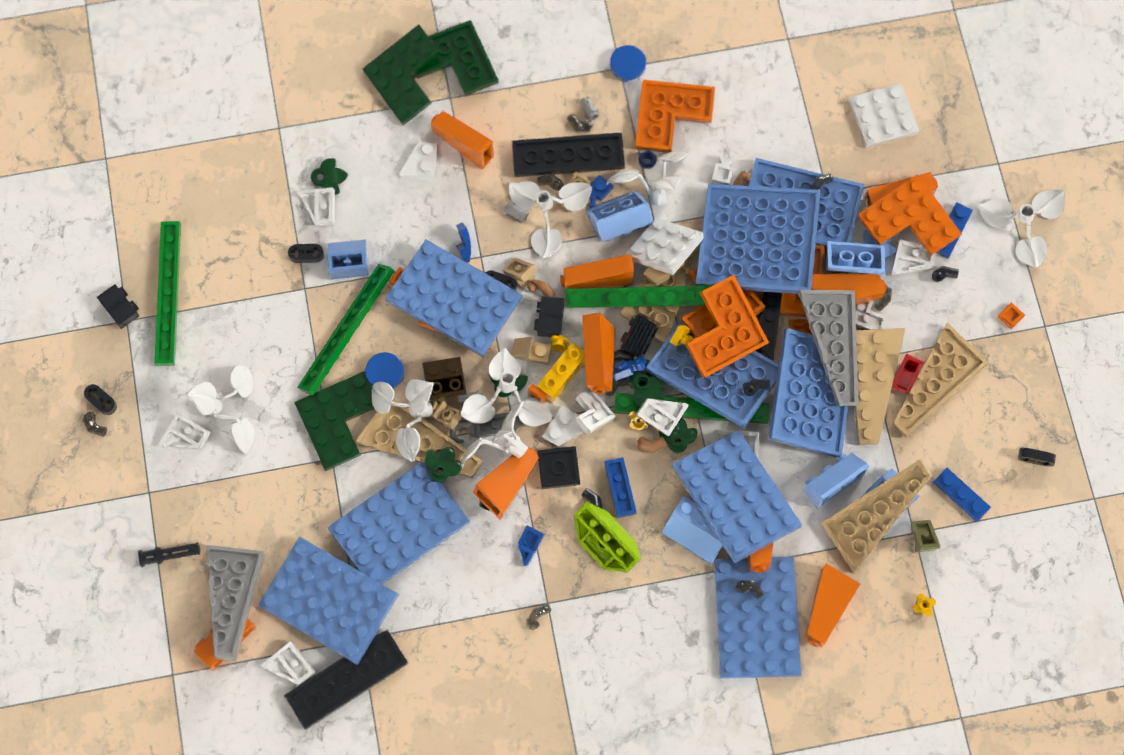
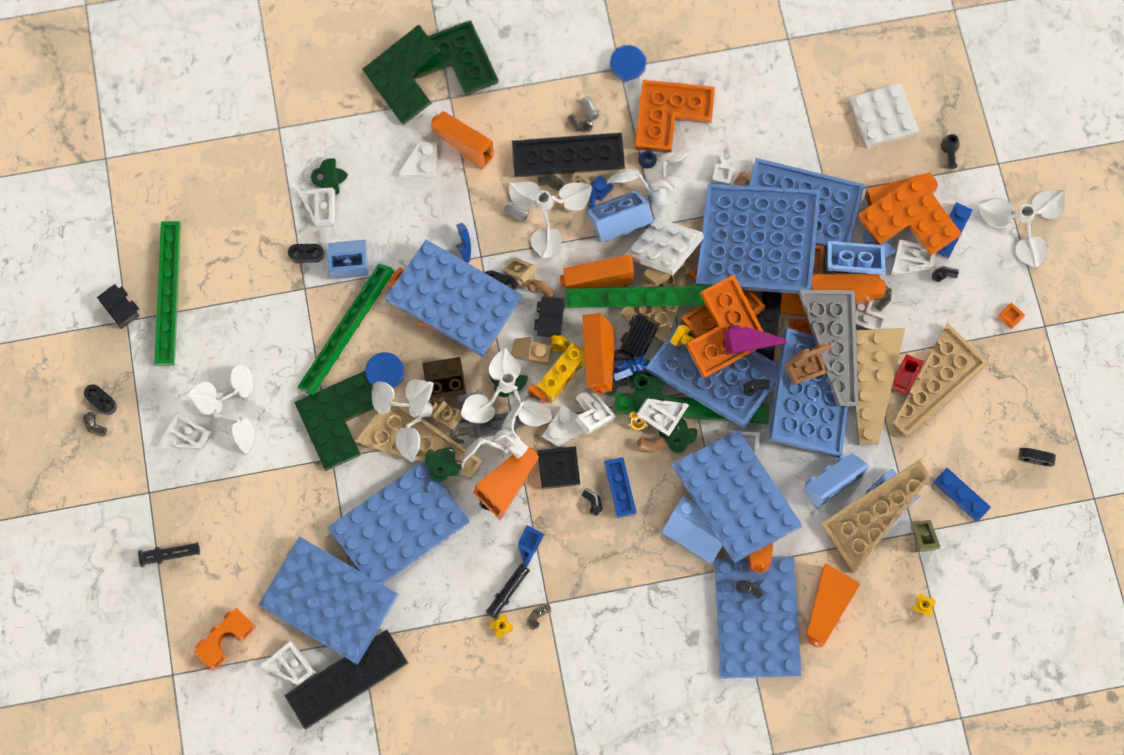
(232, 589): light grey wing -> none
(500, 632): none -> yellow plate
(502, 598): none -> black pin
(605, 539): lime wedge -> none
(748, 339): none -> magenta slope
(807, 364): none -> medium nougat bracket
(821, 180): clear smoke arm -> none
(950, 148): none -> black bar

